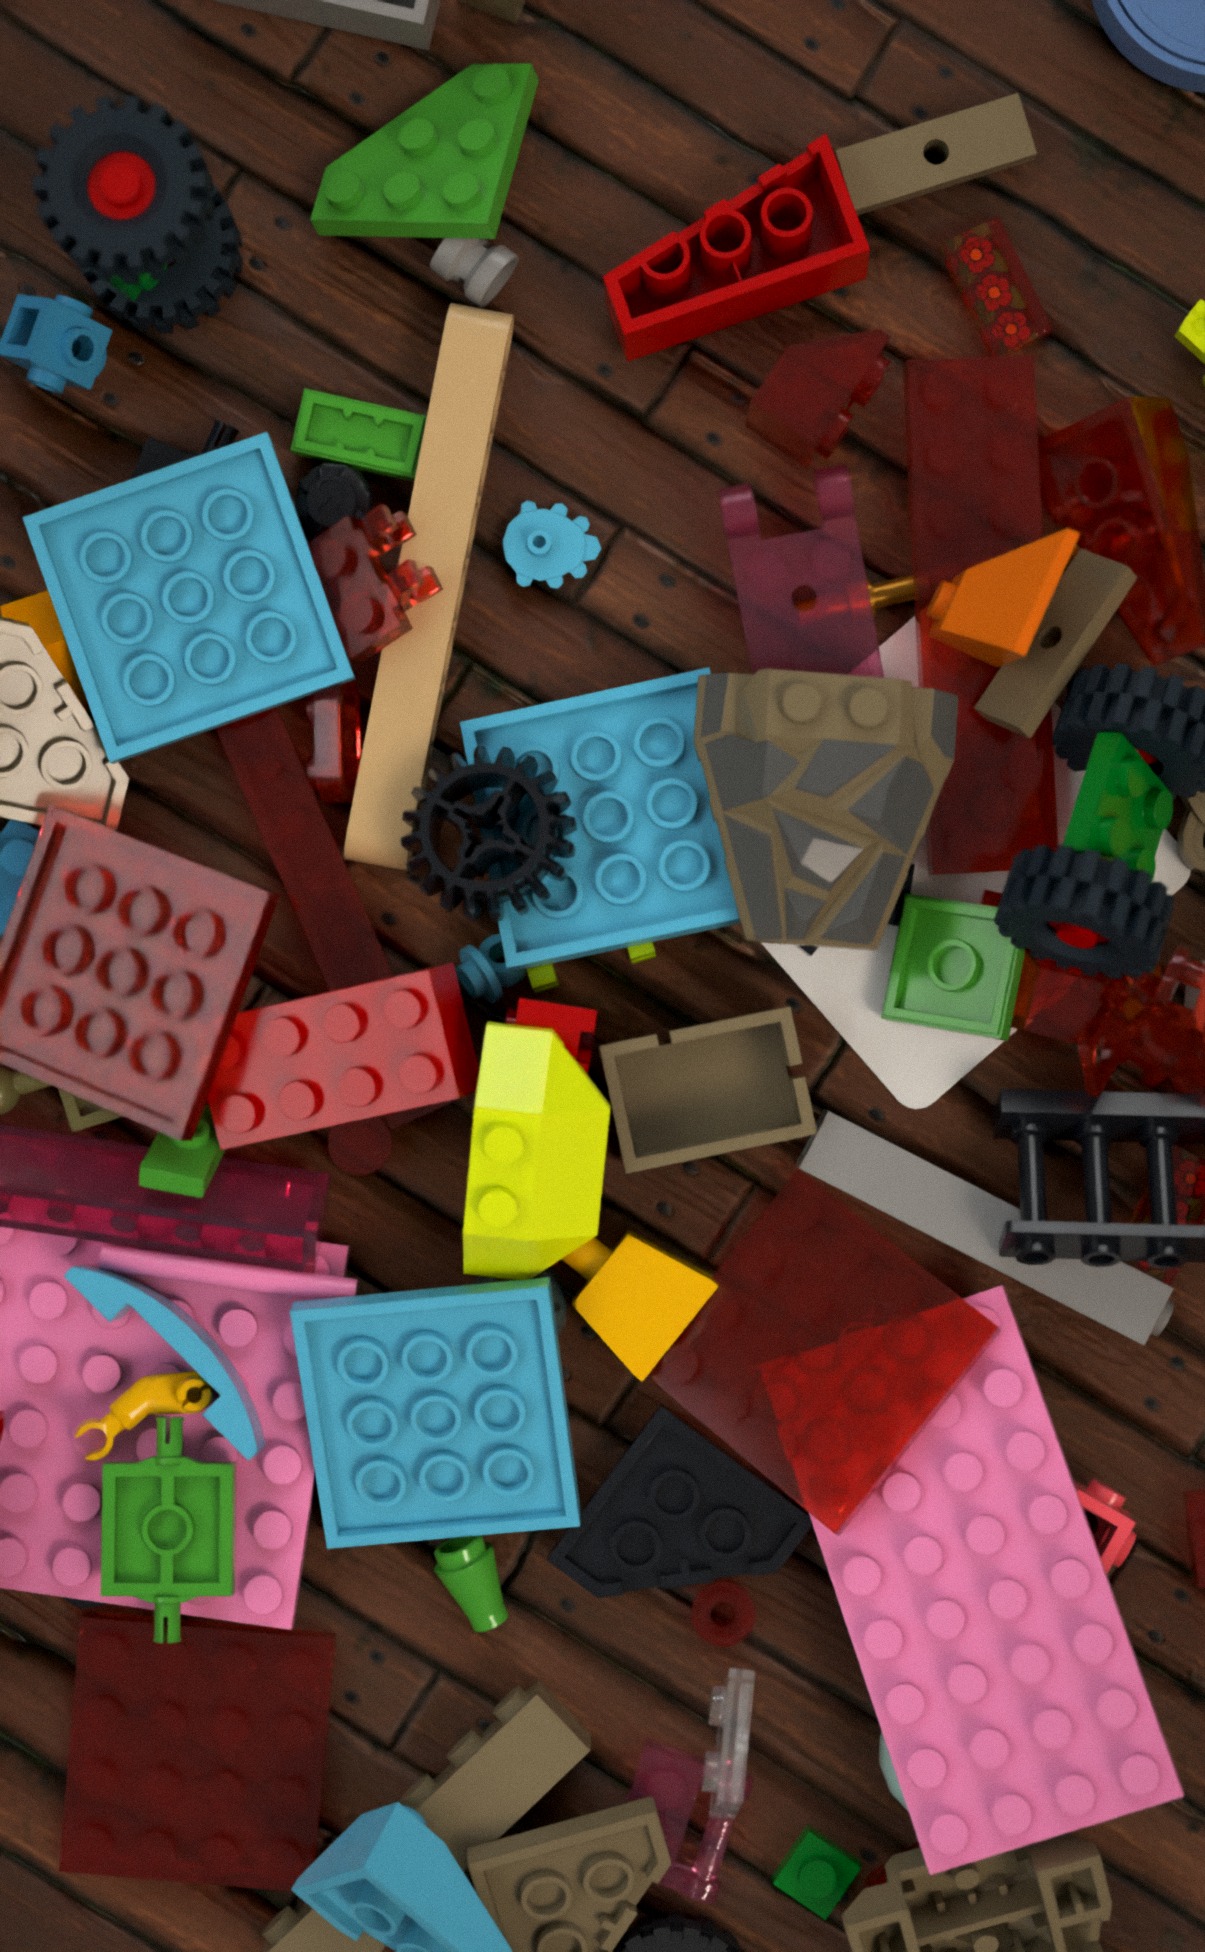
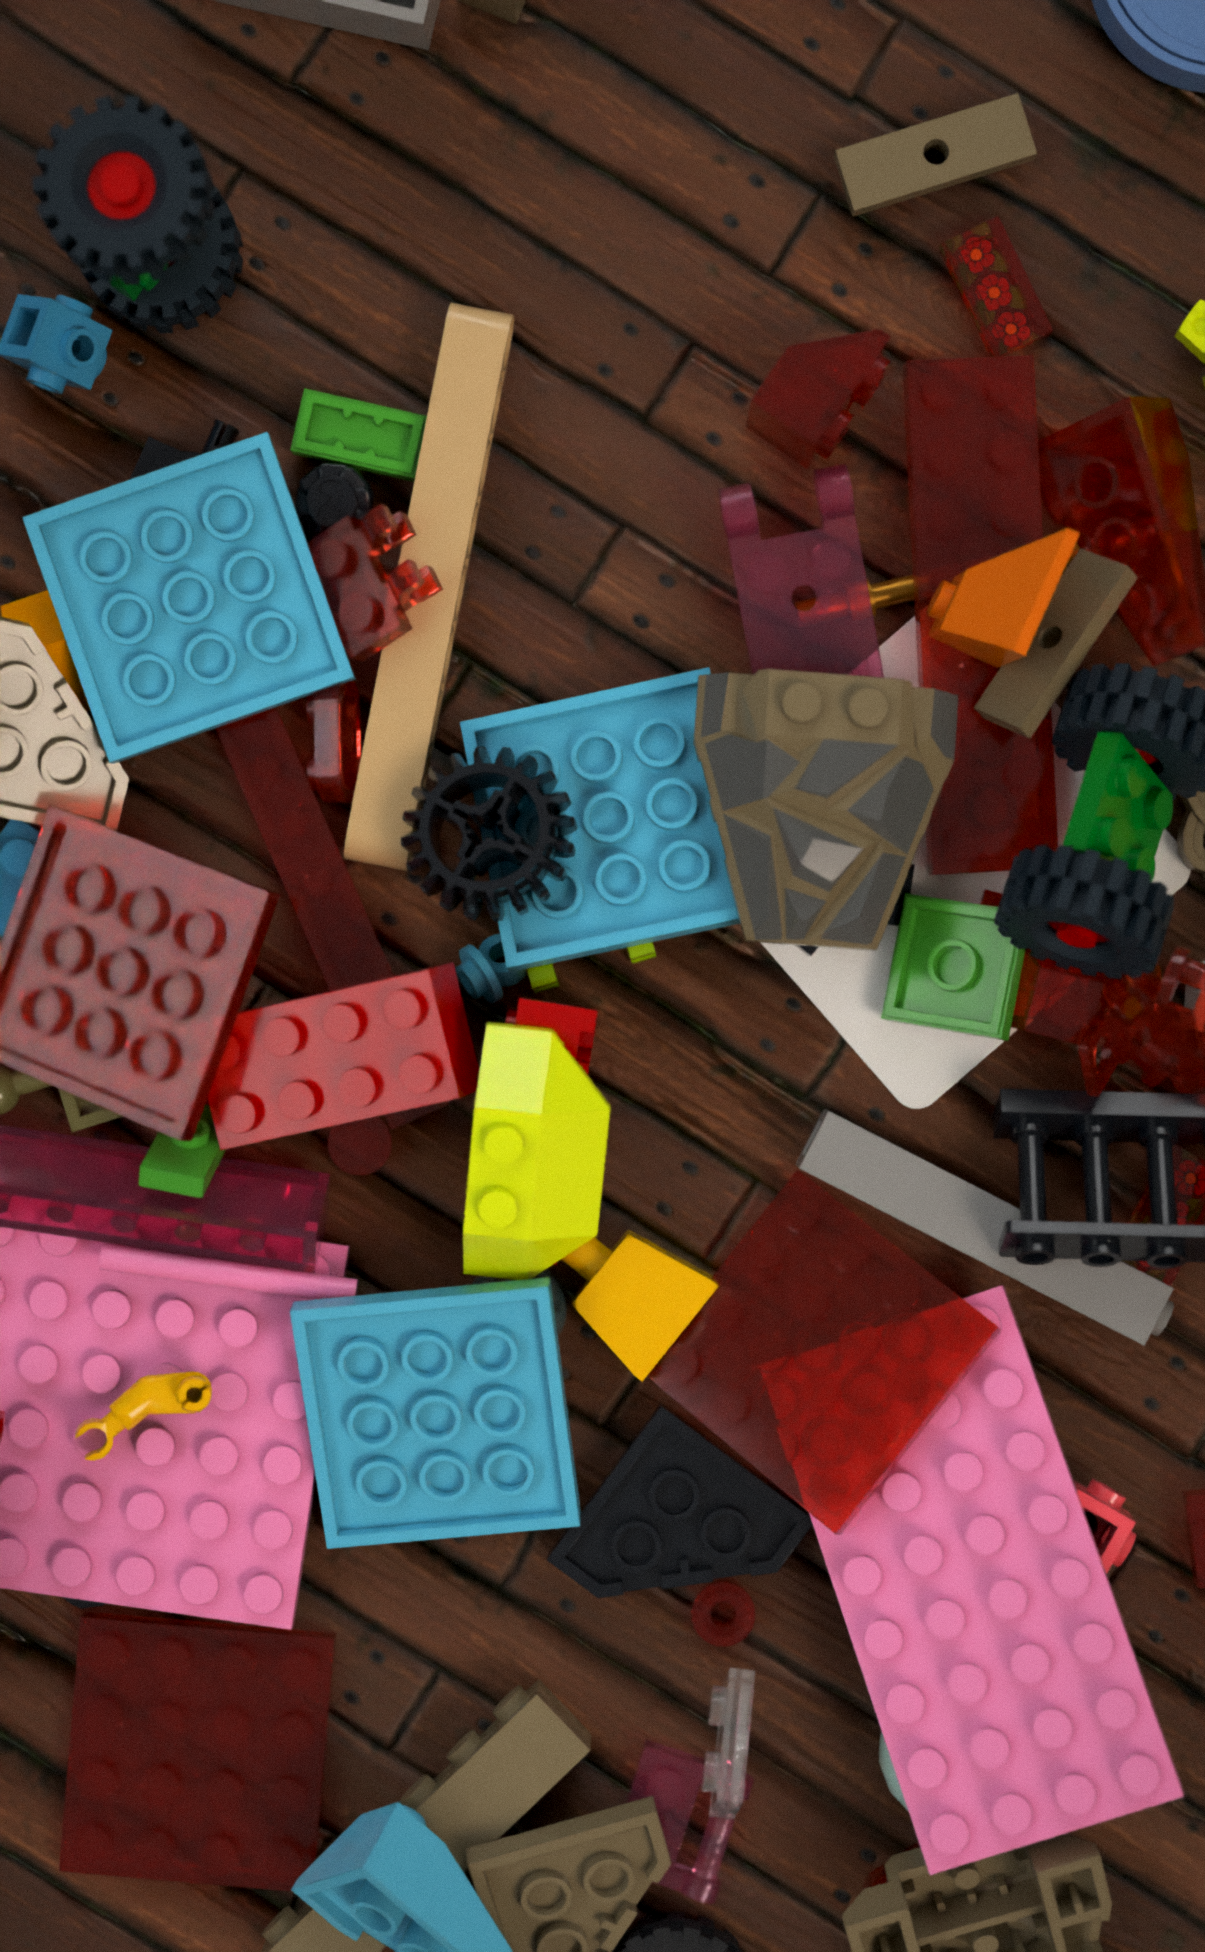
(168, 1528): bright green plate -> none
(234, 1410): medium azure slope -> none
(437, 164): bright green plate -> none
(471, 261): light grey wheel -> none
(472, 1578): bright green cone -> none
(548, 545): medium azure piece -> none
(707, 1090): dark tan piece -> none
(743, 258): red wedge -> none
(816, 1872): green plate -> none

